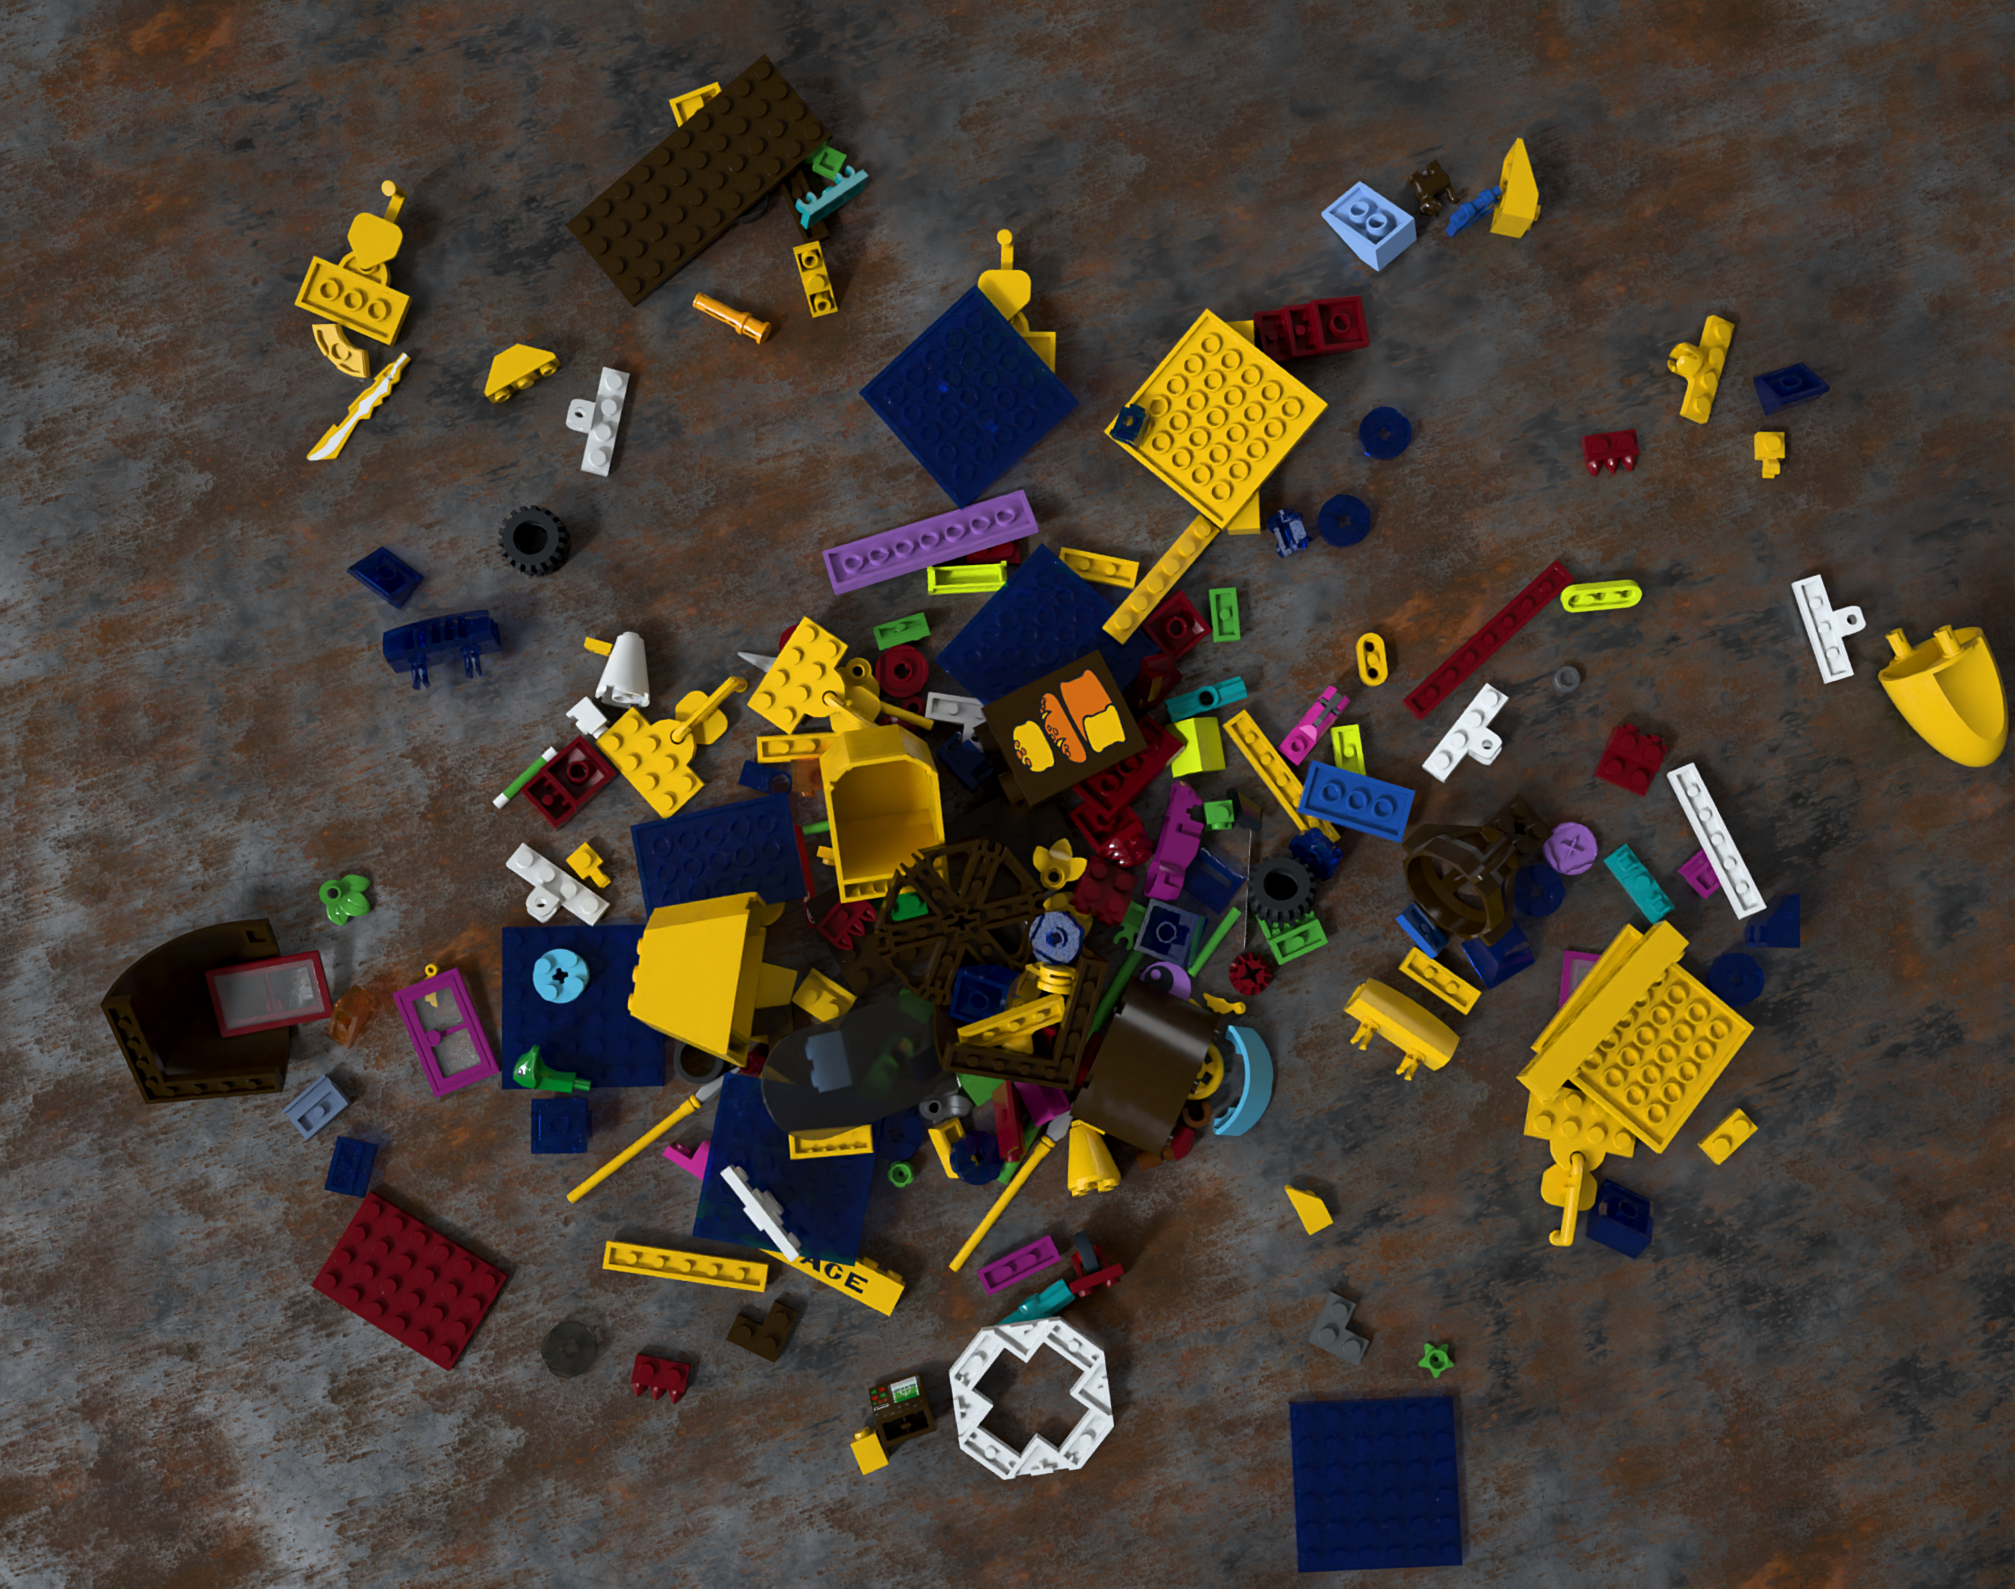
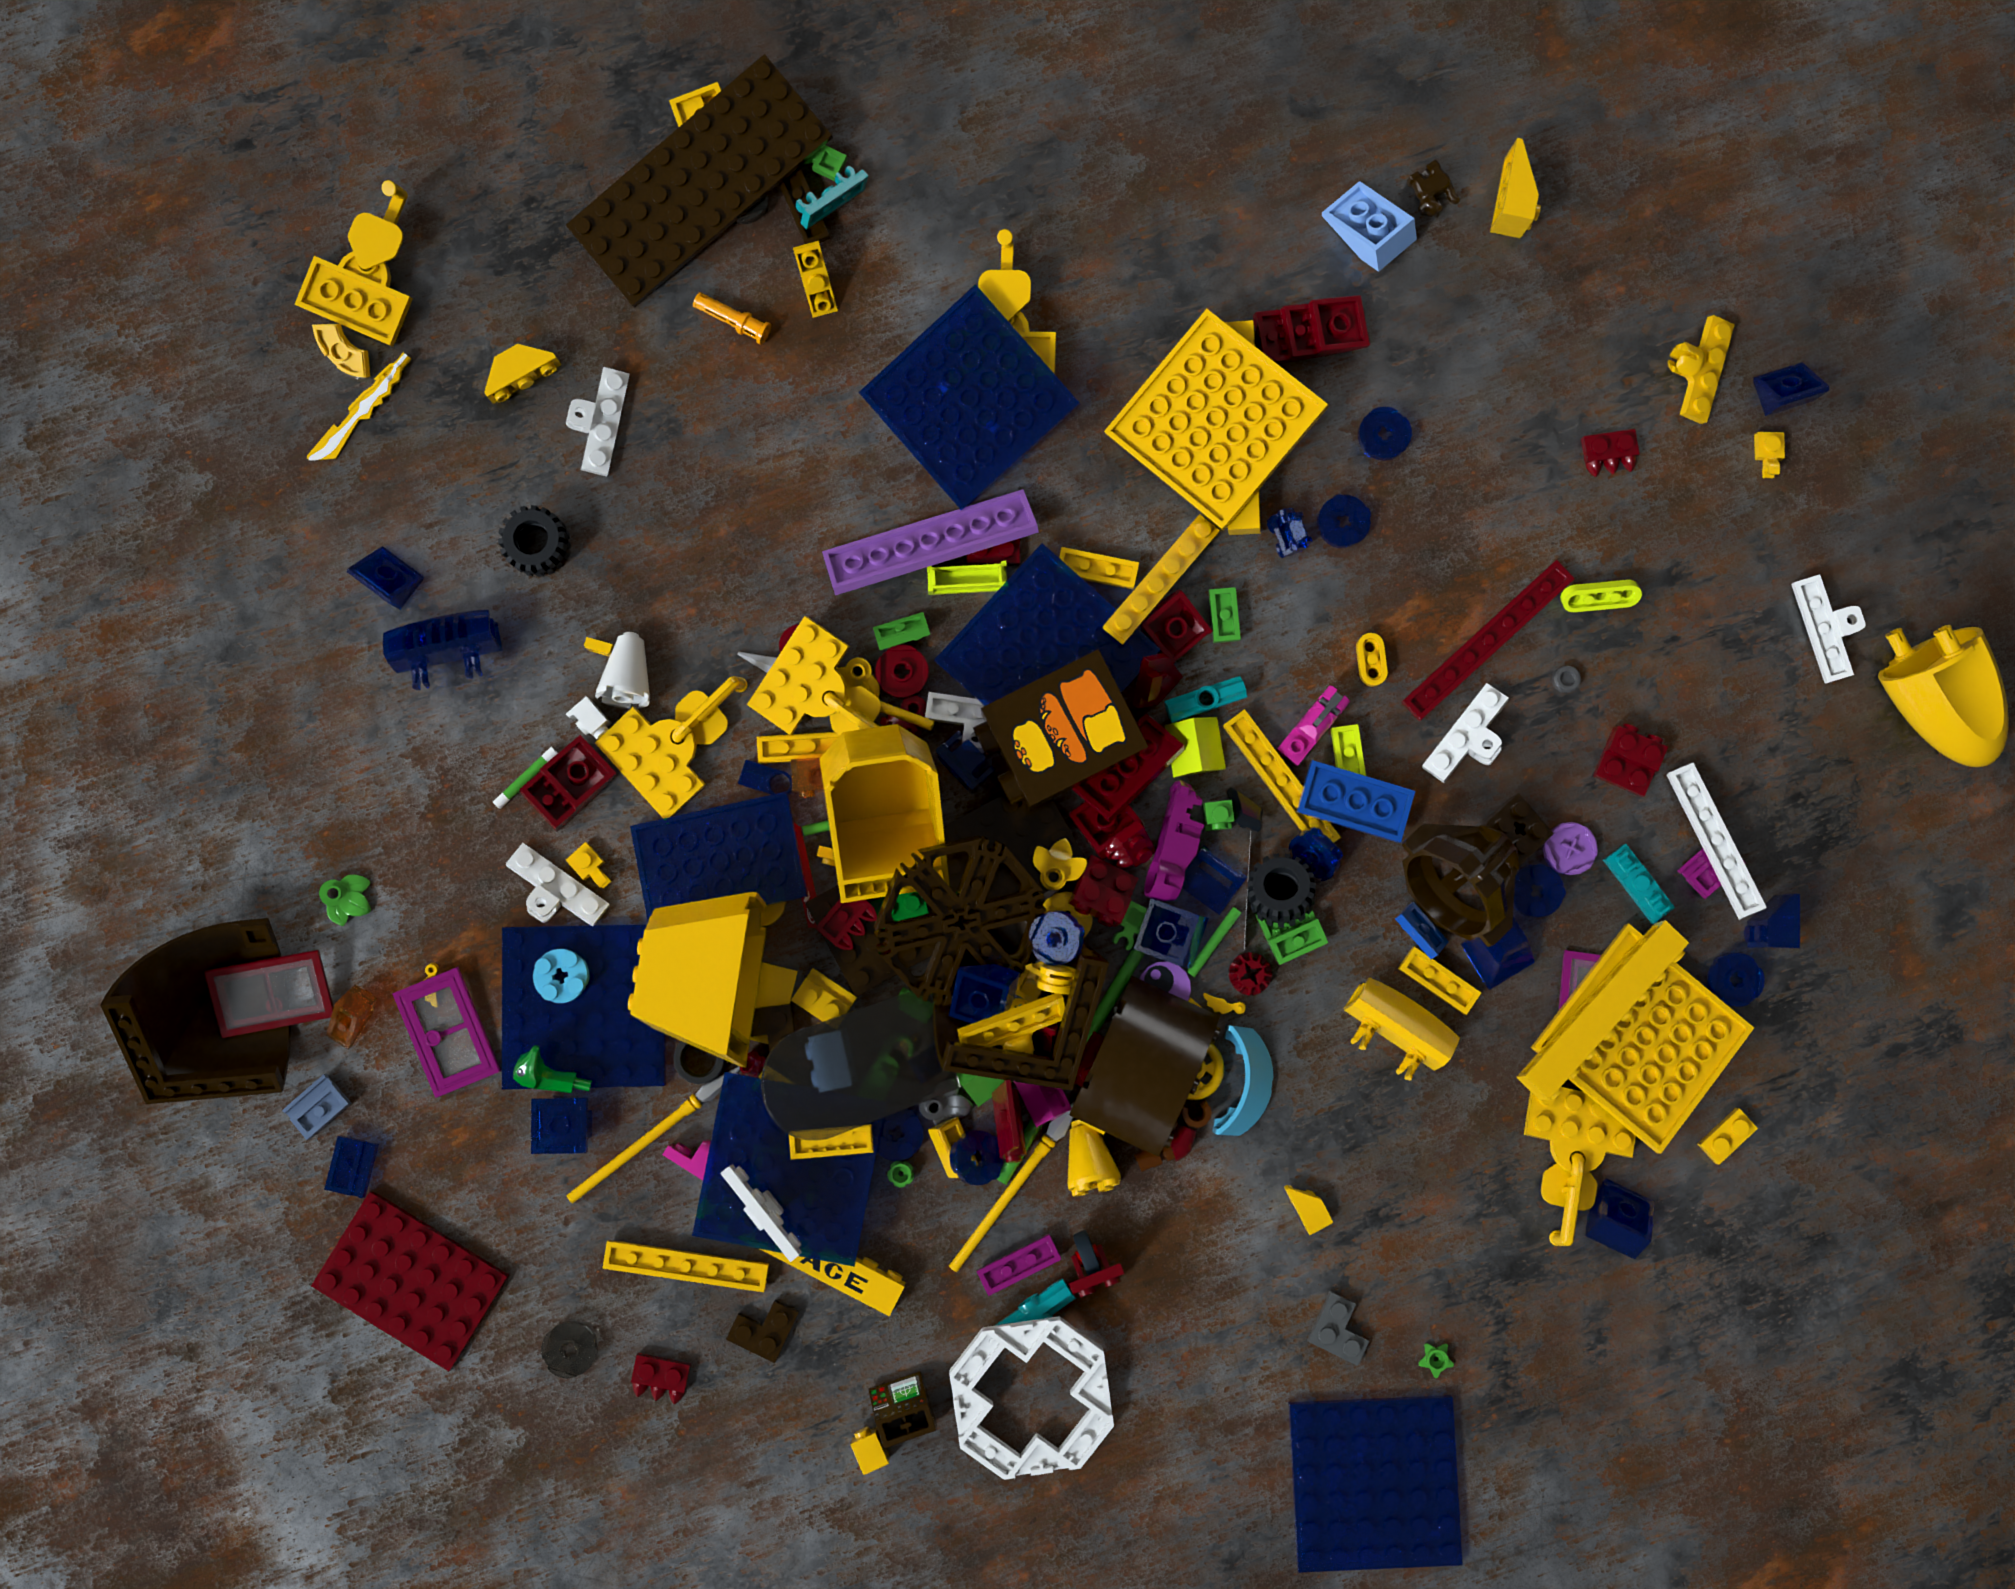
(1132, 434): brick -> none
(1473, 211): blue plate -> none

